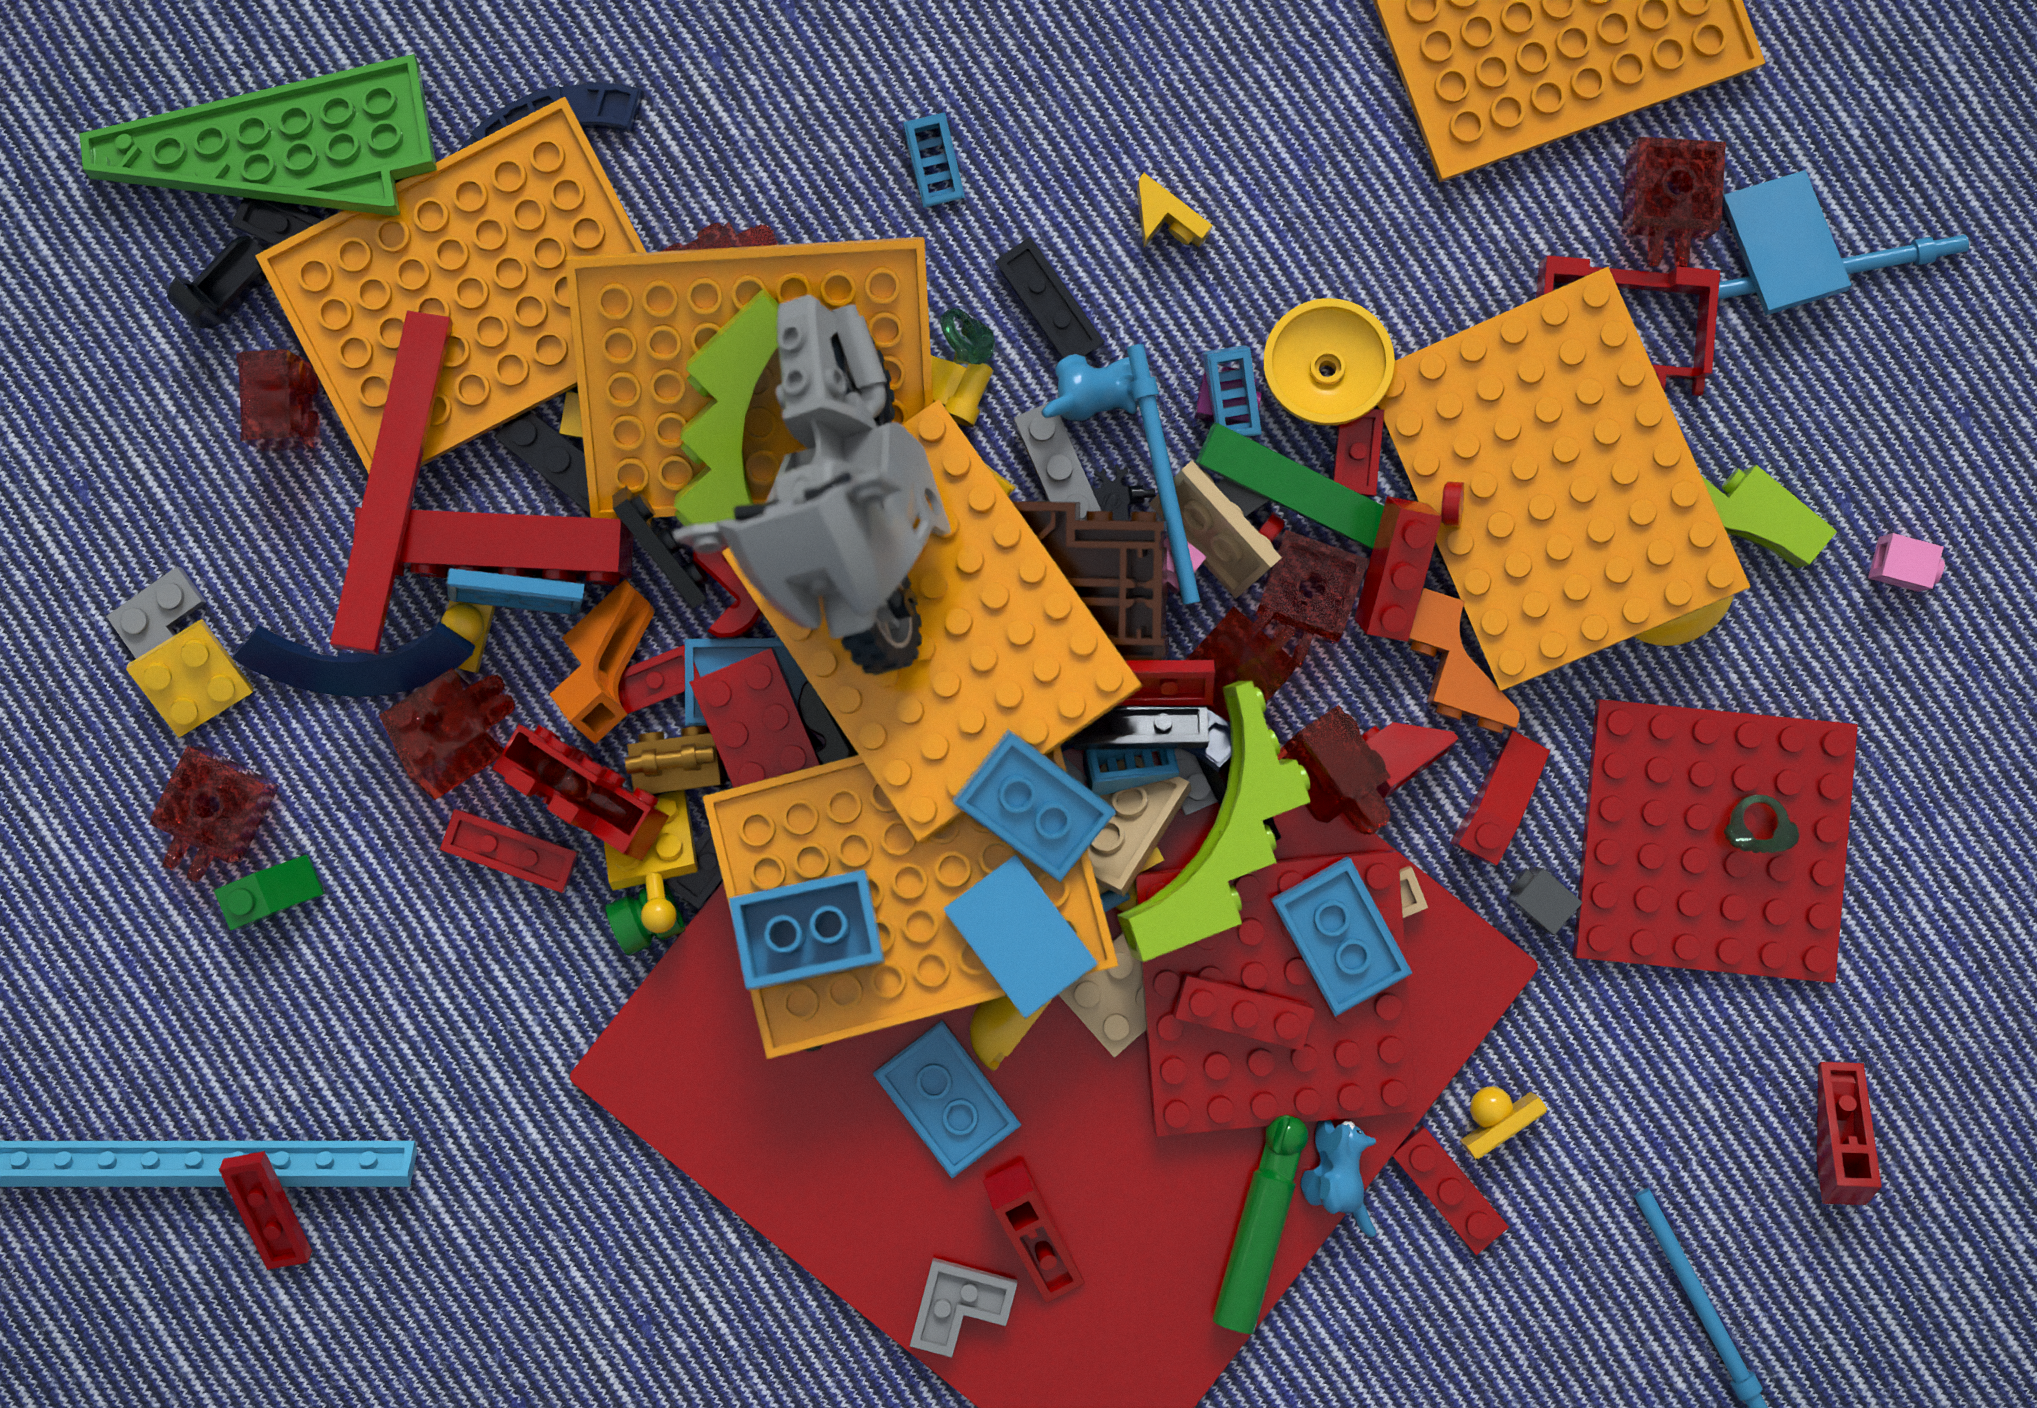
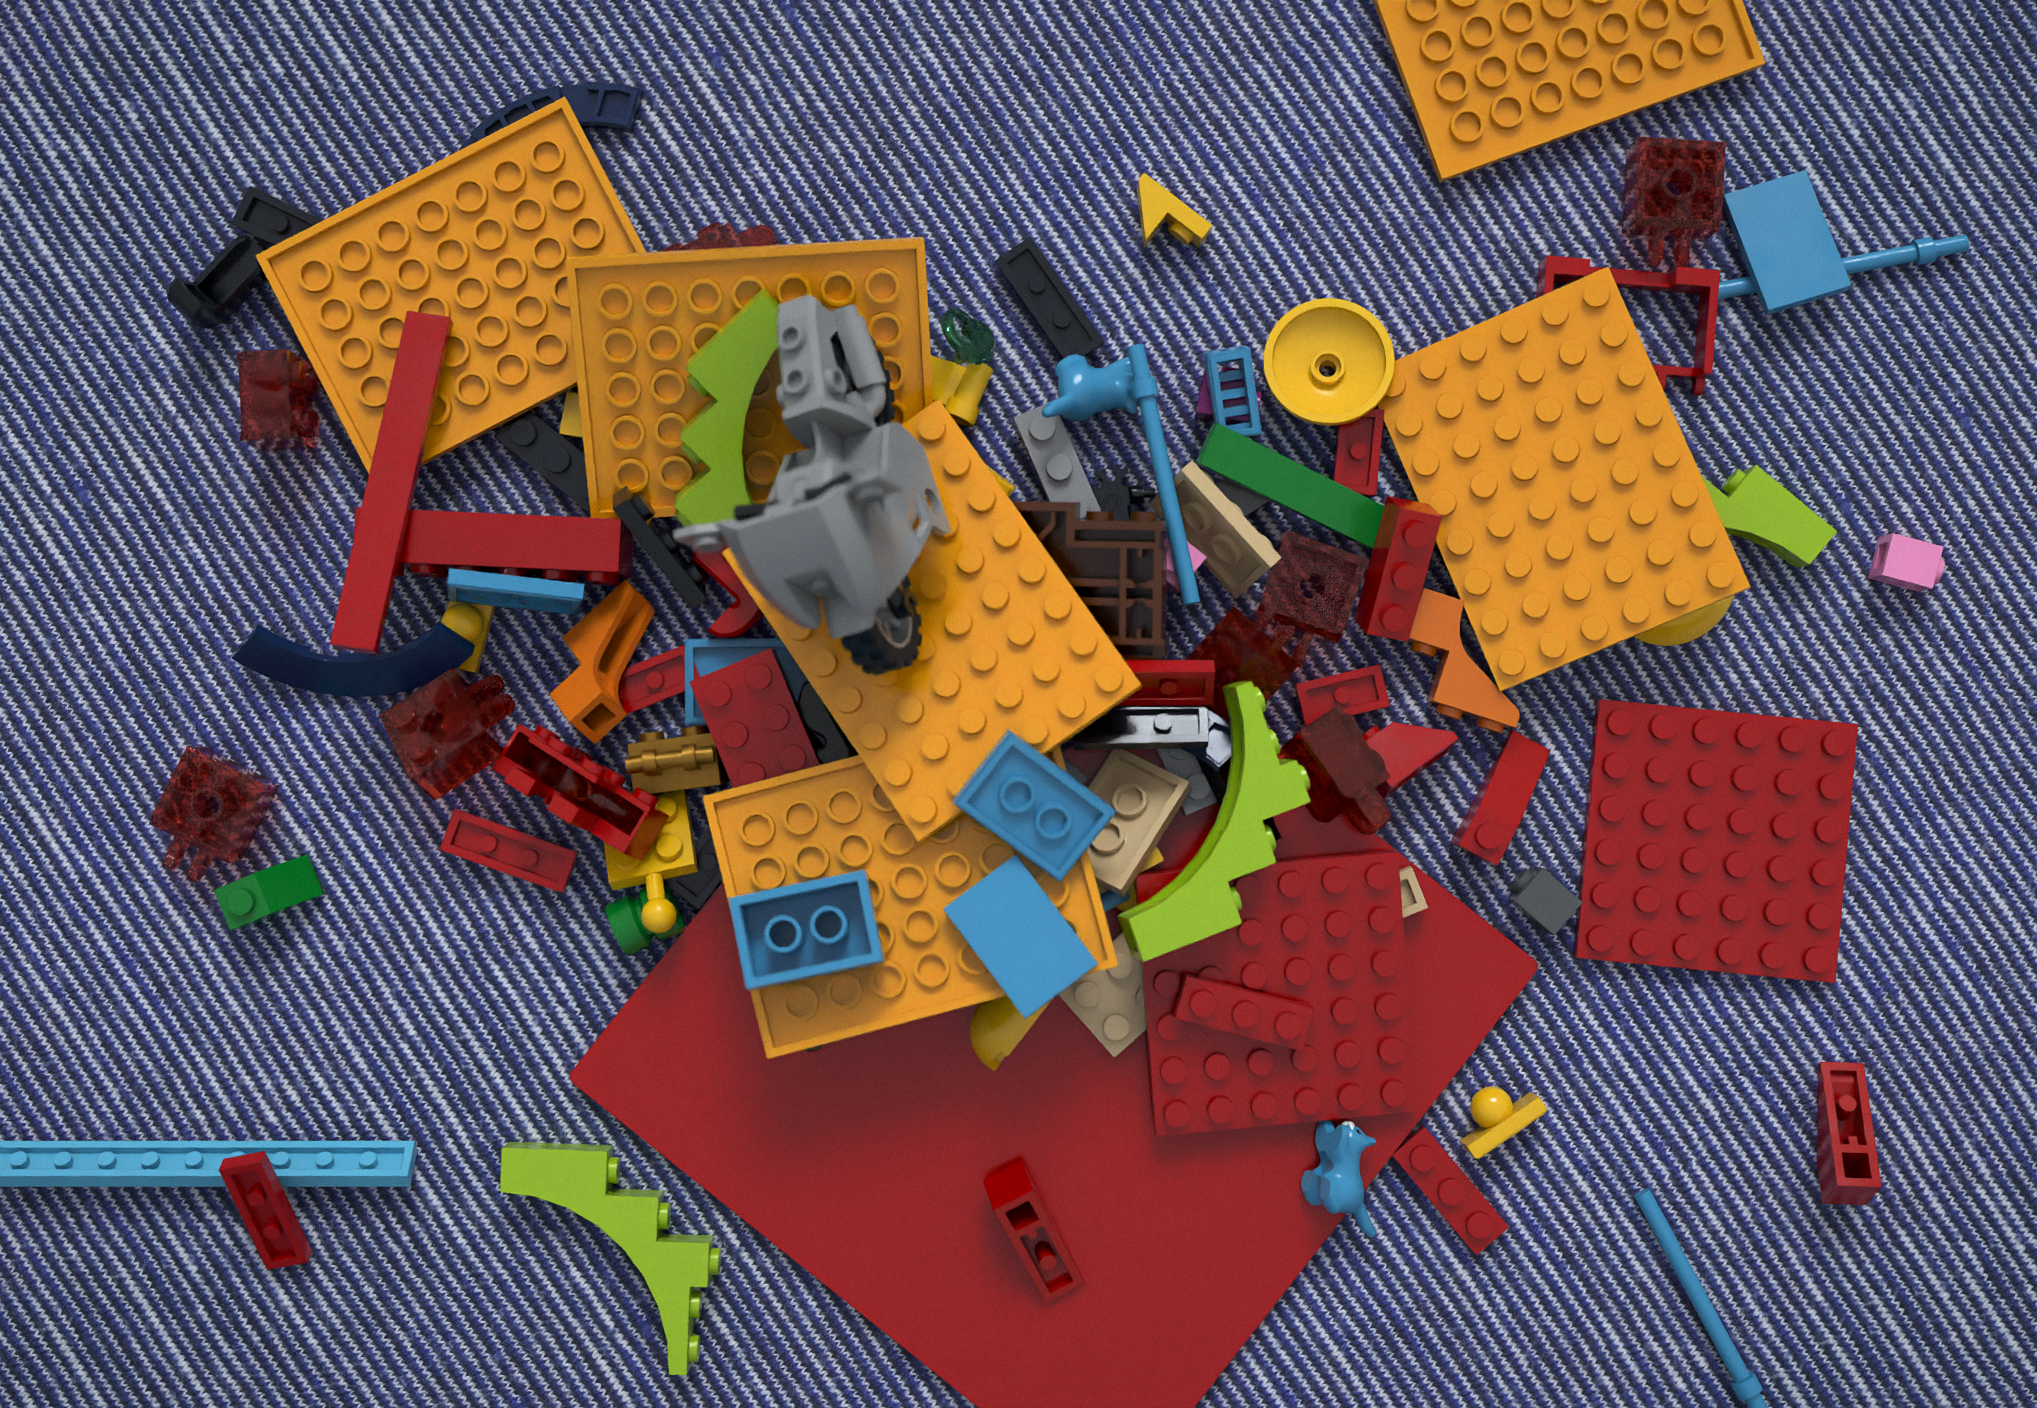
(152, 613): light grey plate -> none
(190, 678): yellow plate -> none
(302, 143): bright green wing -> none
(634, 1218): none -> lime arch
(927, 123): dark azure slope -> none
(947, 1099): dark azure tile -> none
(955, 1292): light grey plate -> none
(1119, 780): dark azure slope -> none
(1261, 1226): green piece -> none
(1271, 526): red tile -> none
(1341, 936): dark azure tile -> none
(1352, 690): none -> red plate
(1452, 503): red tile -> none
(1740, 837): clear green piece -> none

